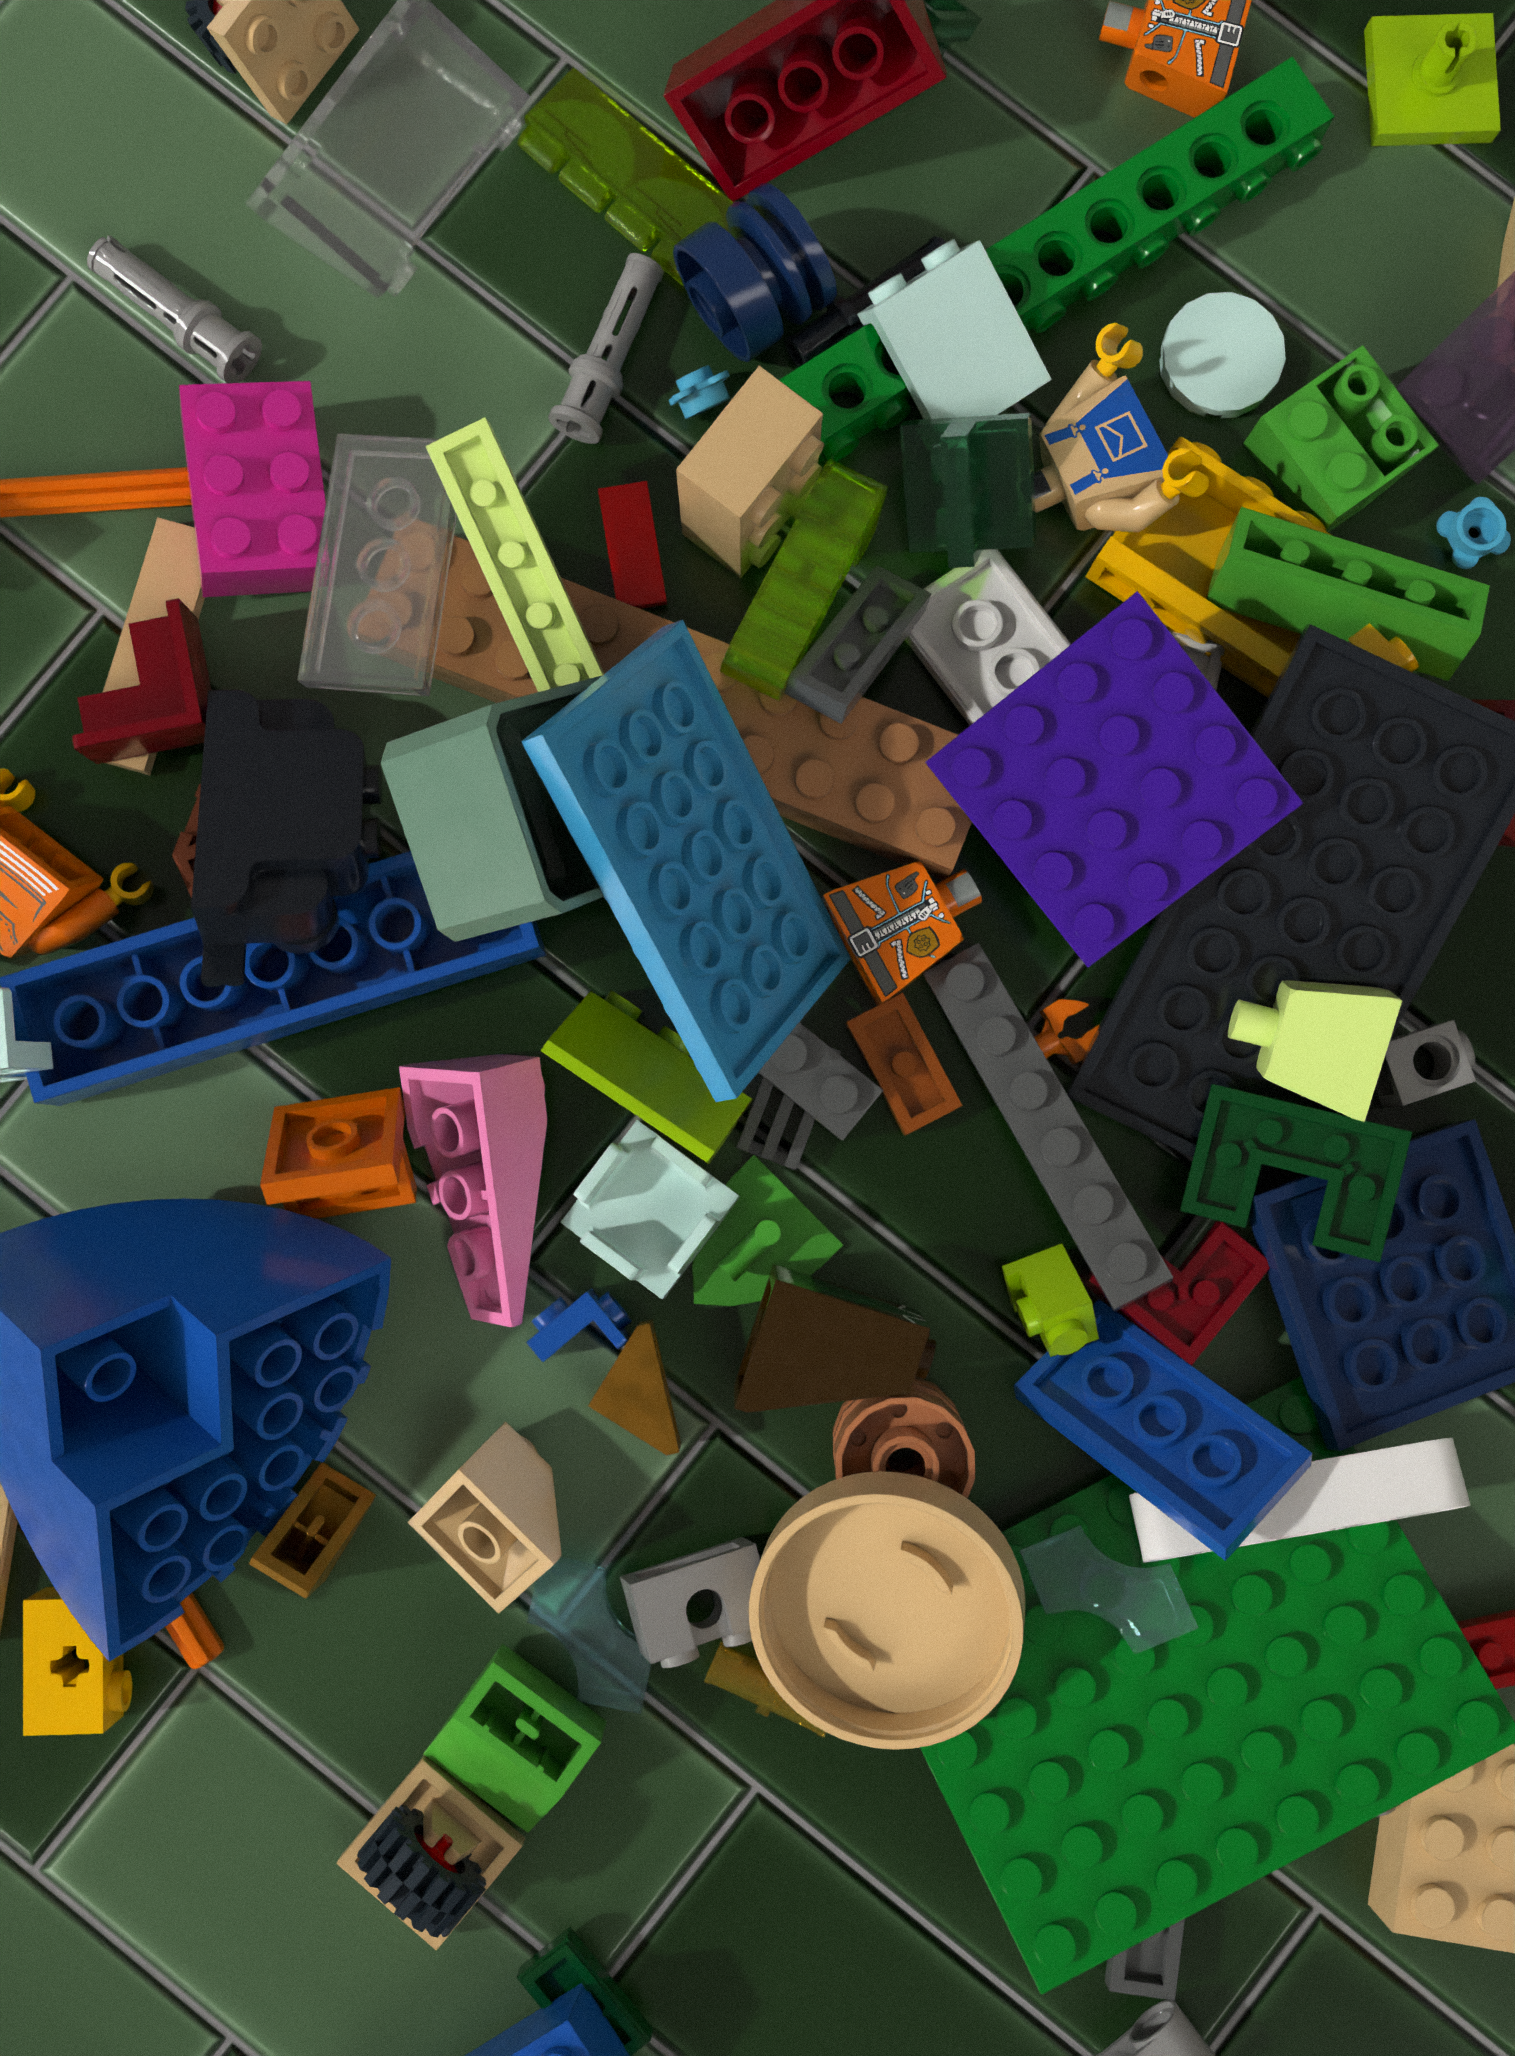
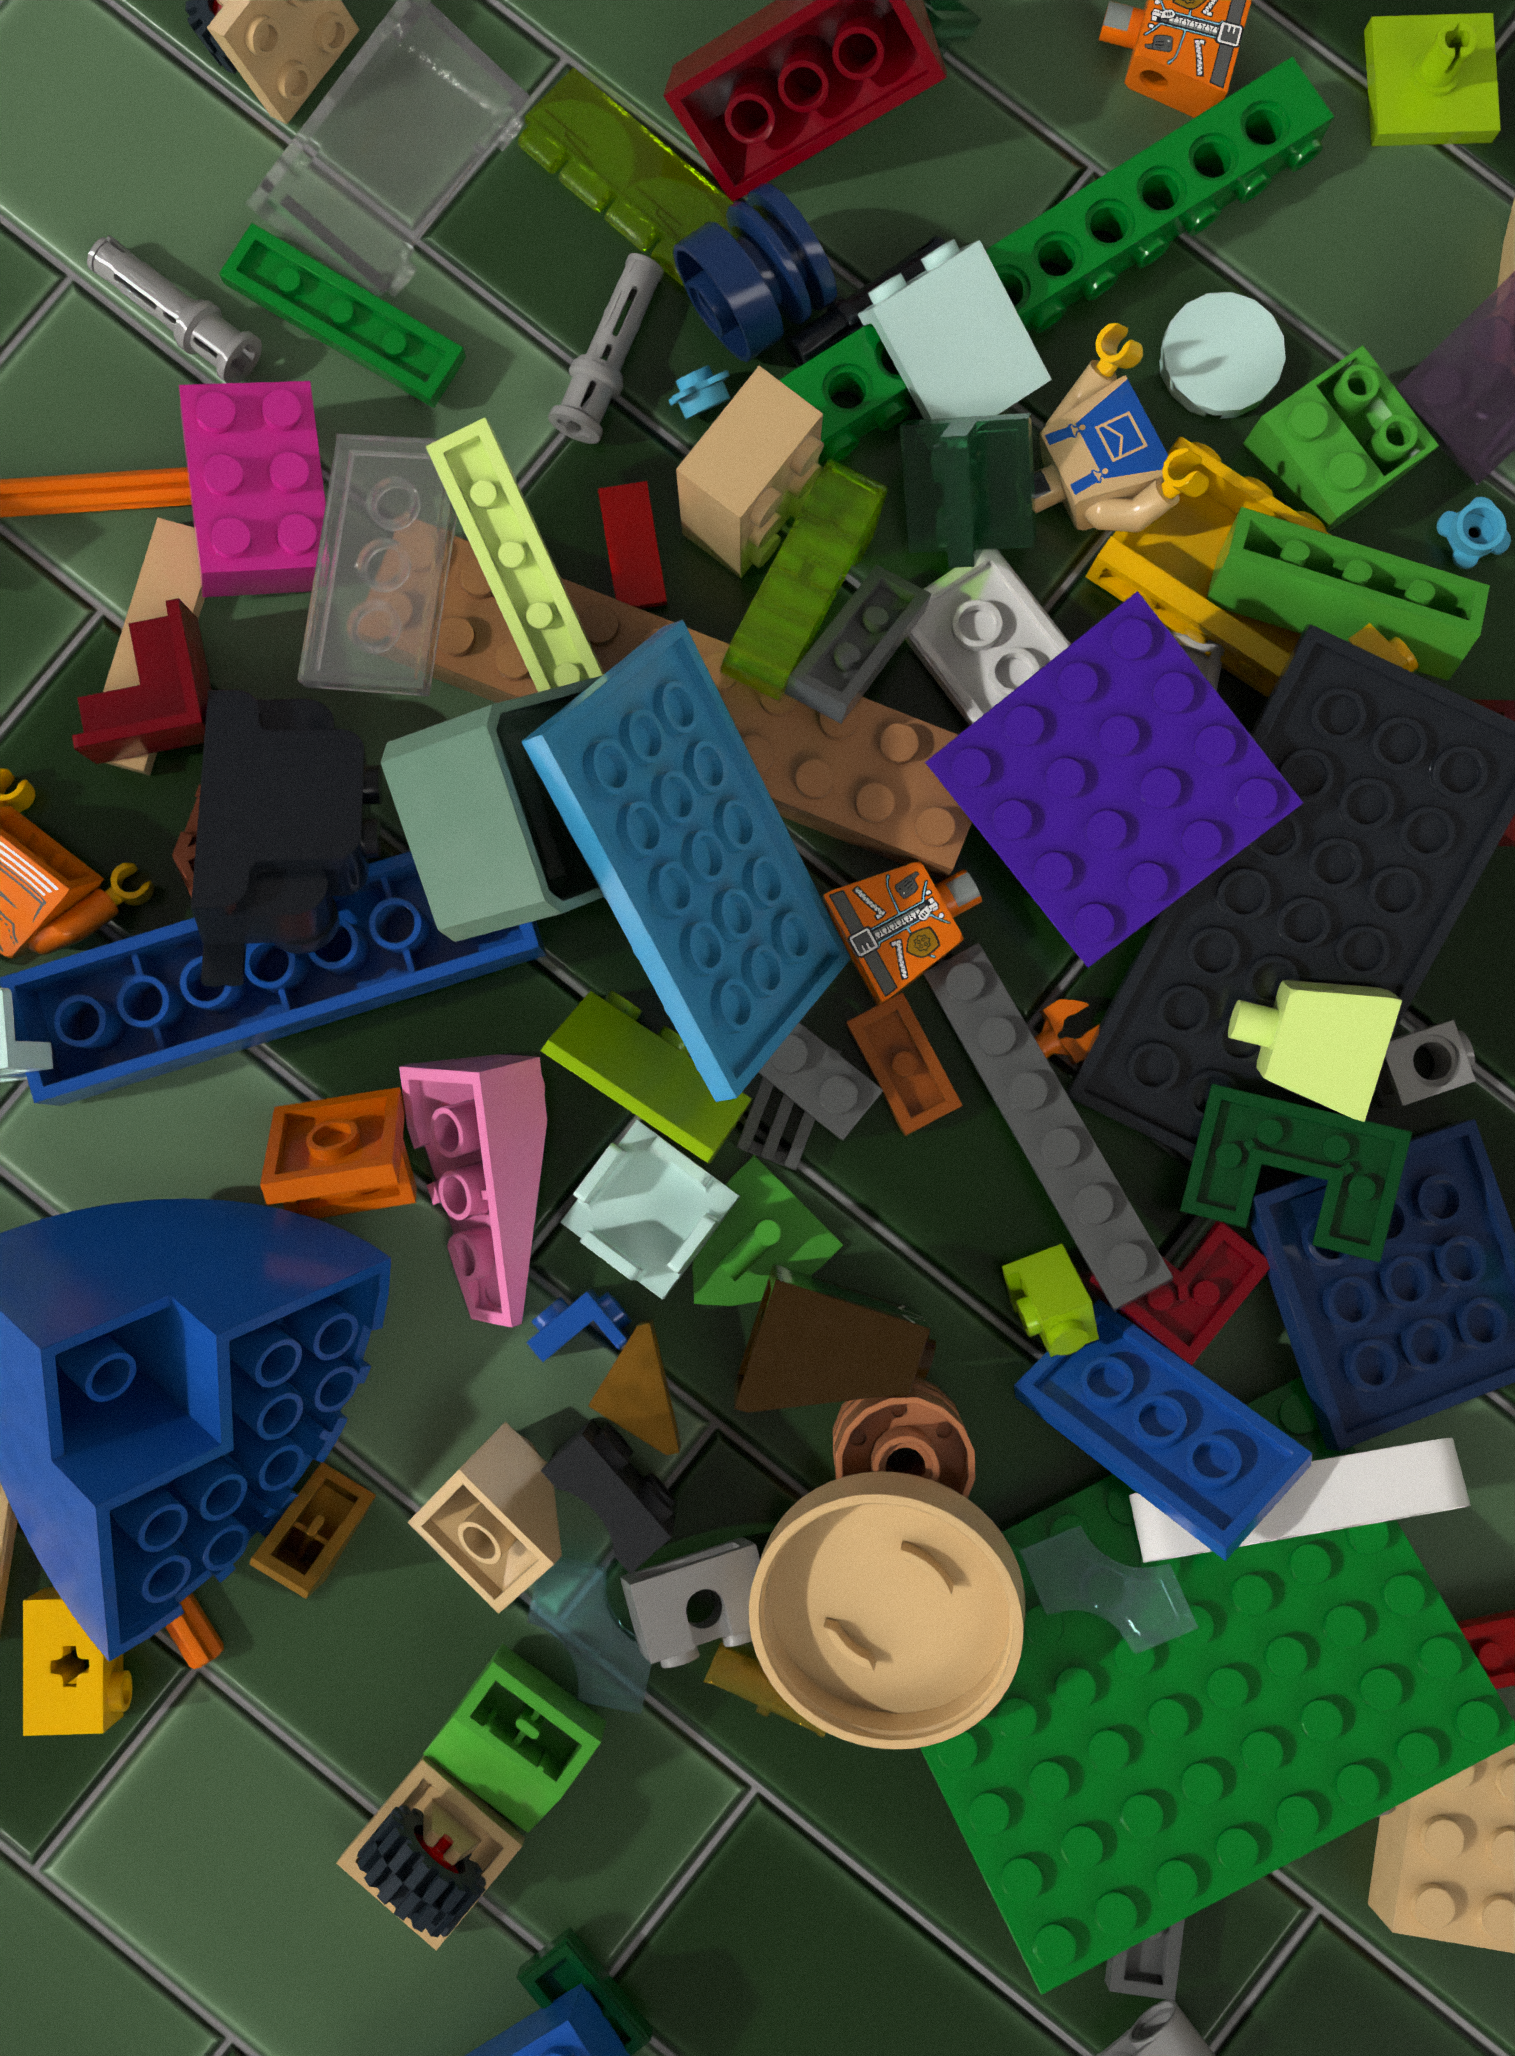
(342, 315): none -> green plate
(632, 1507): none -> black brick

